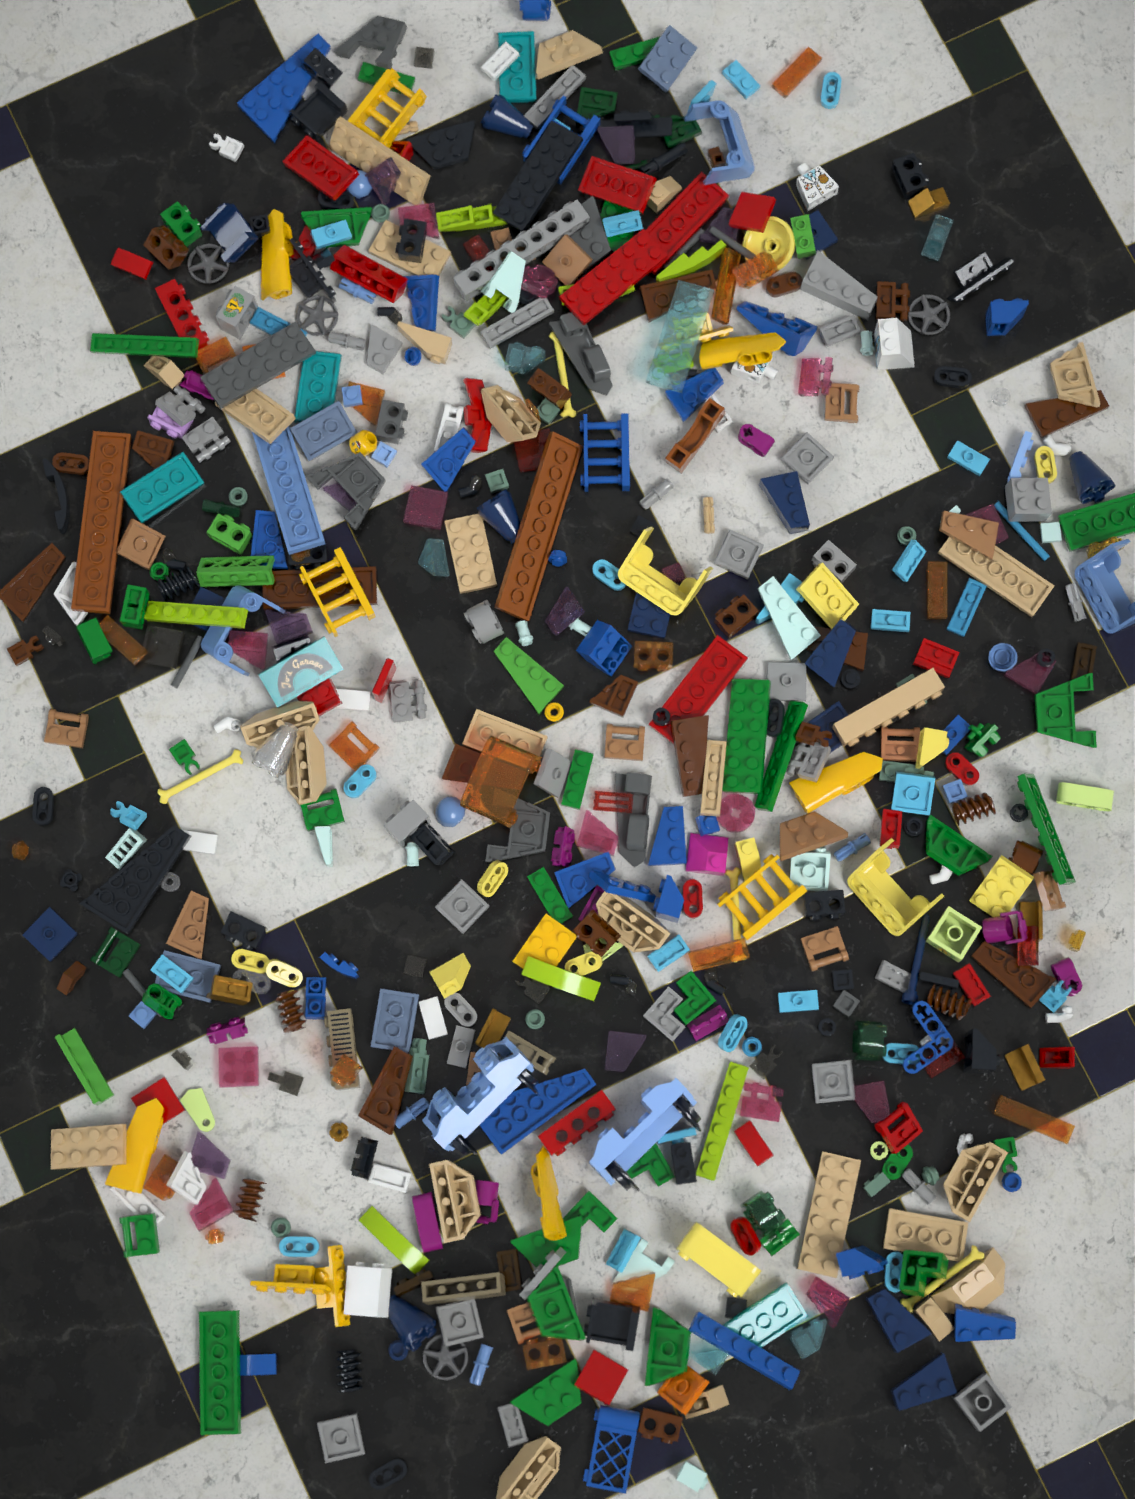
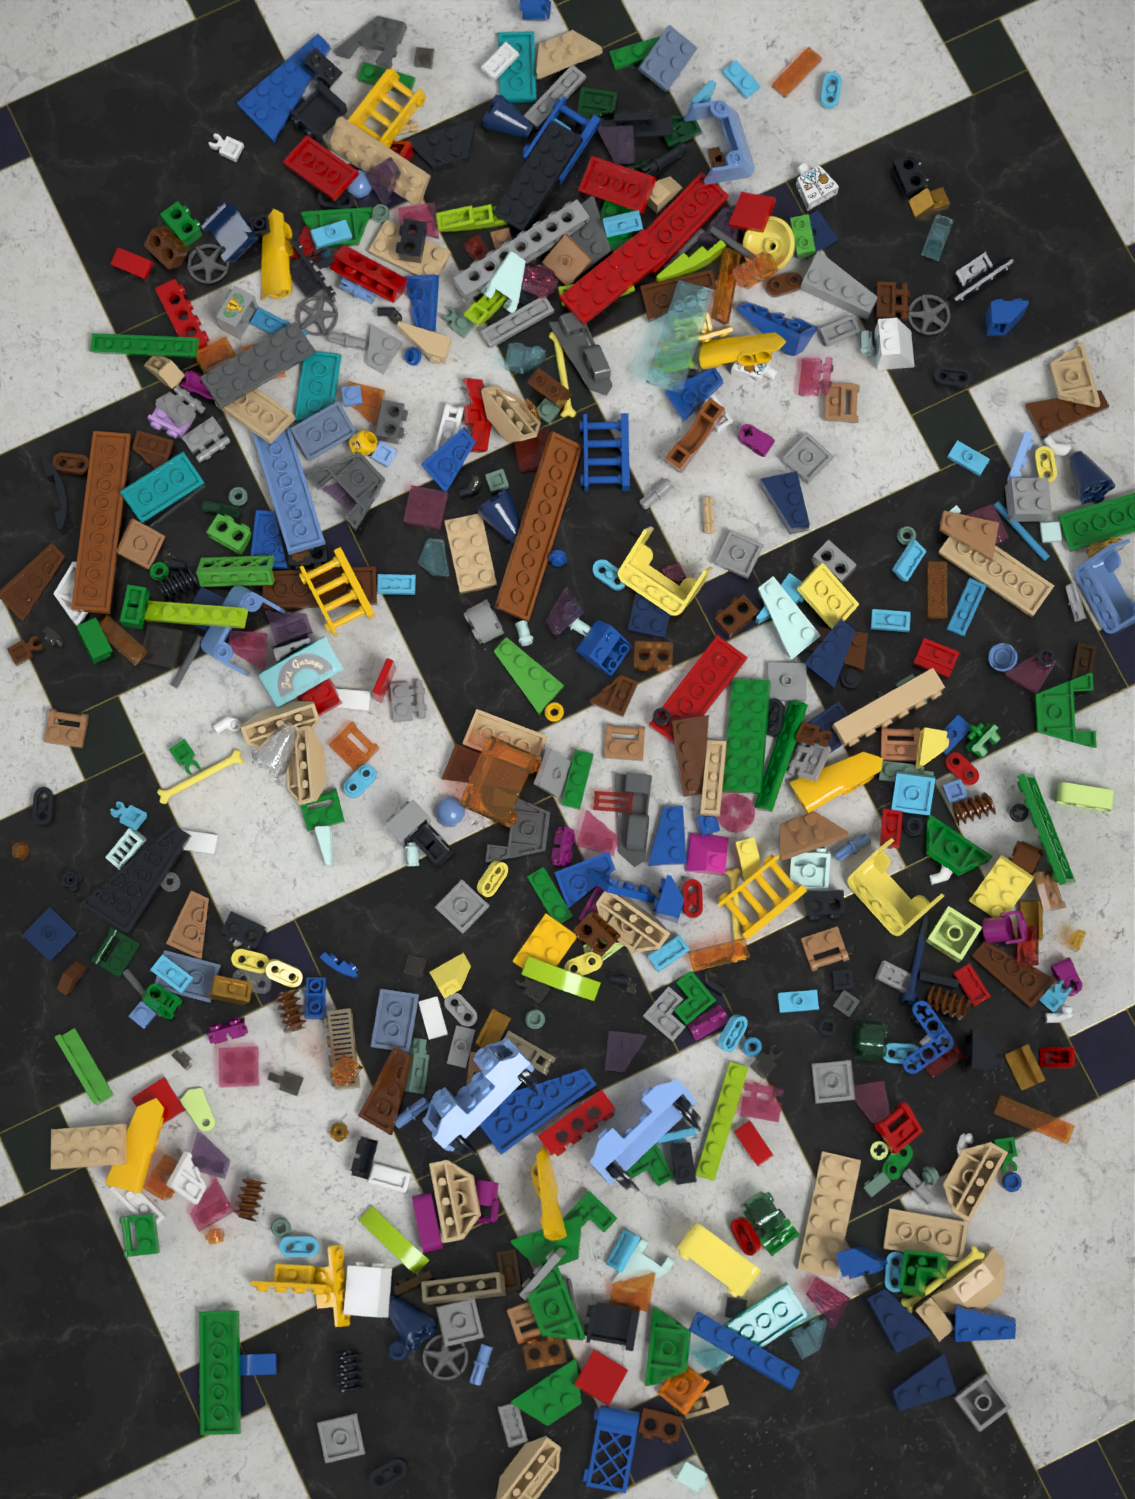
(396, 584): none -> medium azure plate

